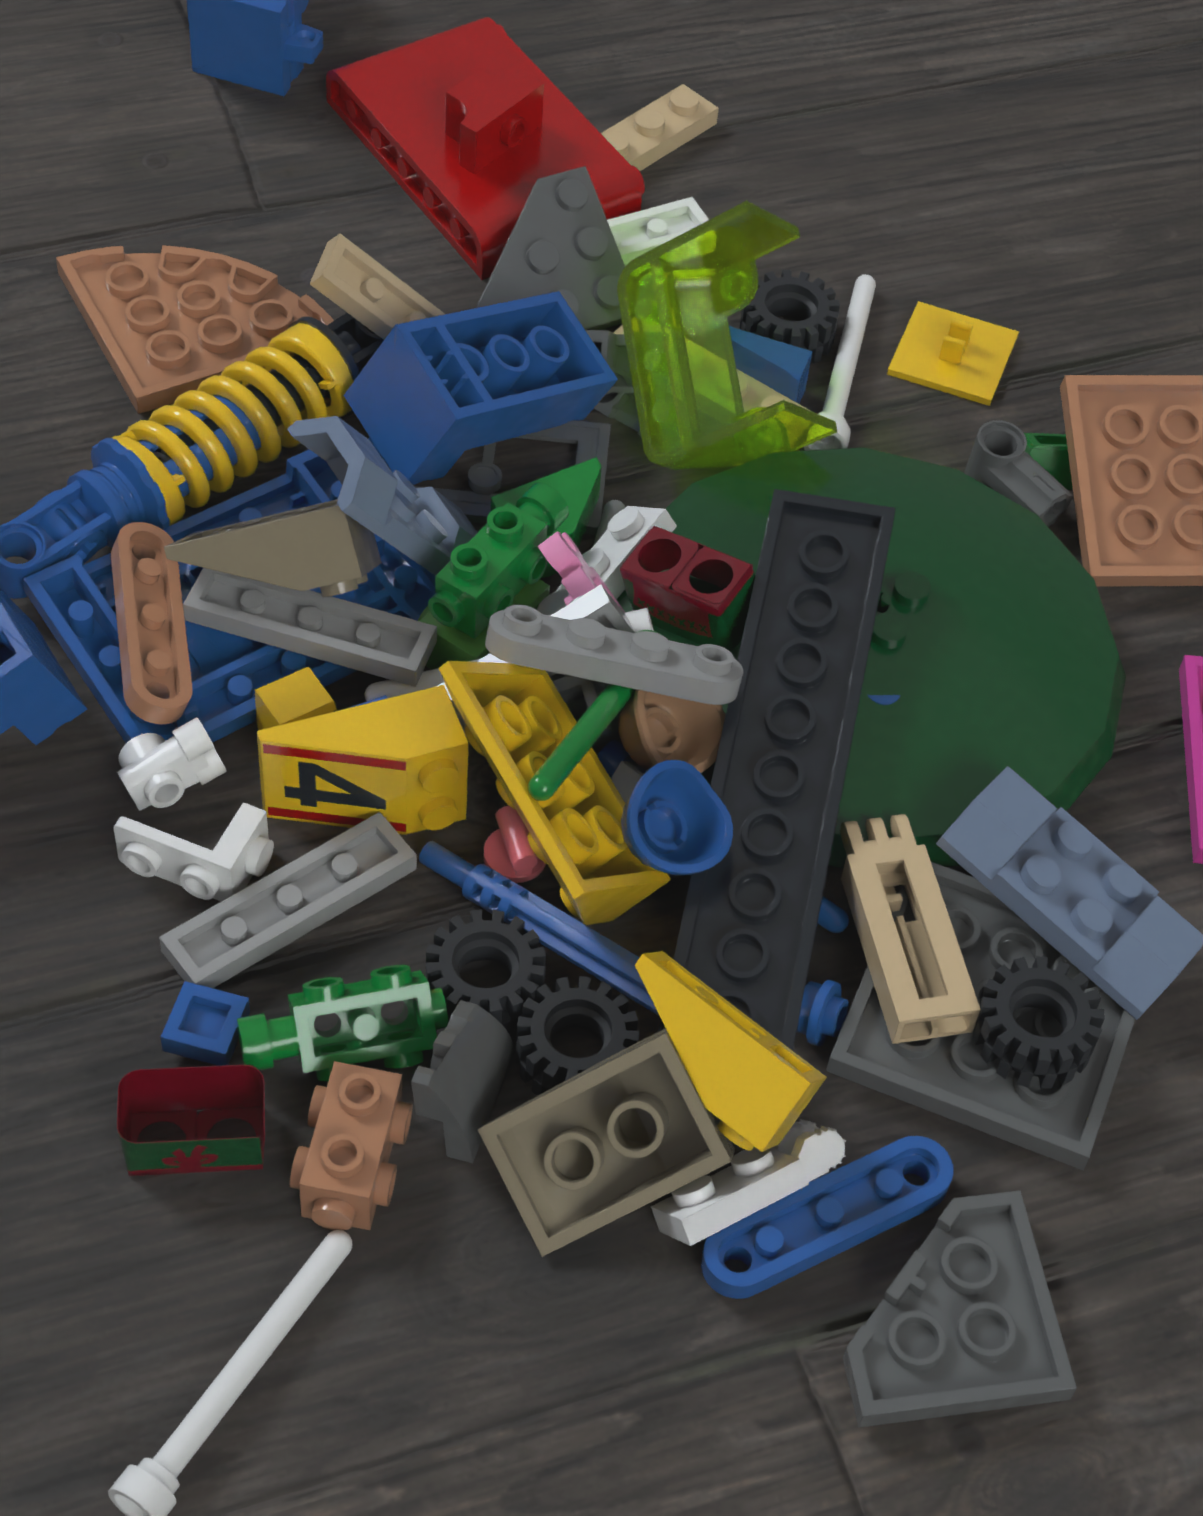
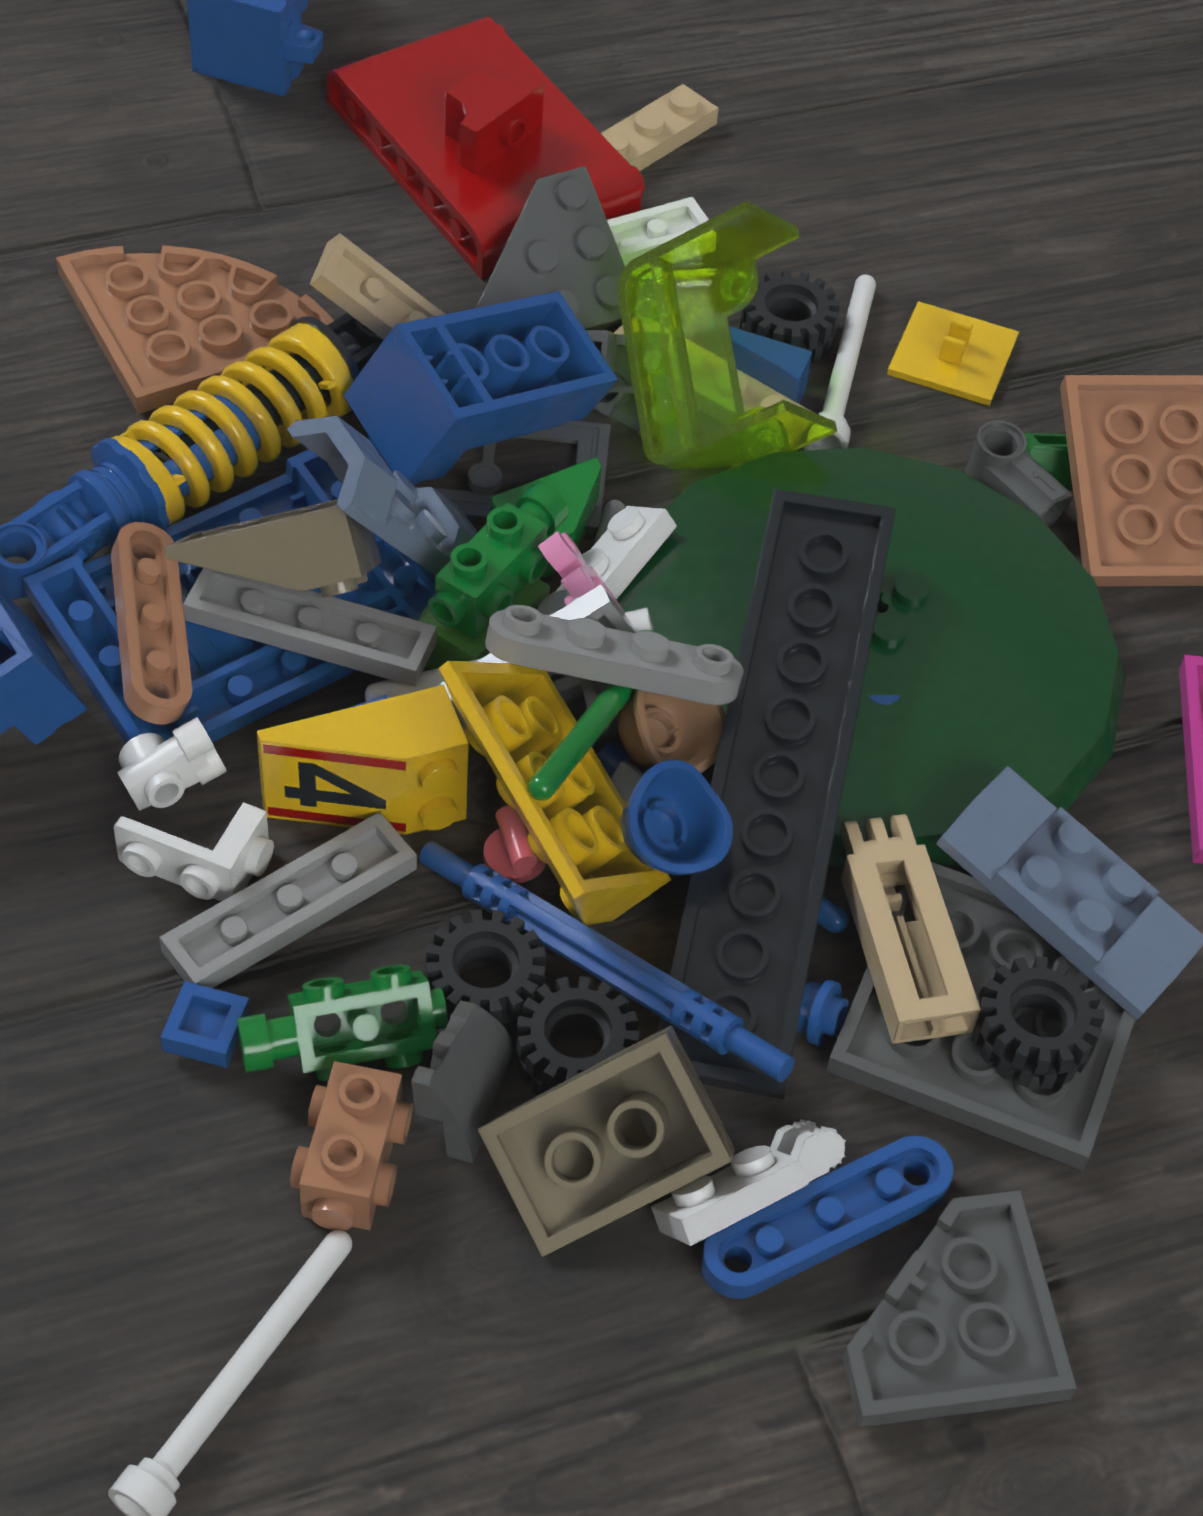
(175, 1097): dark red piece -> none
(292, 699): yellow slope -> none
(688, 613): dark red piece -> none
(733, 1062): yellow slope -> none

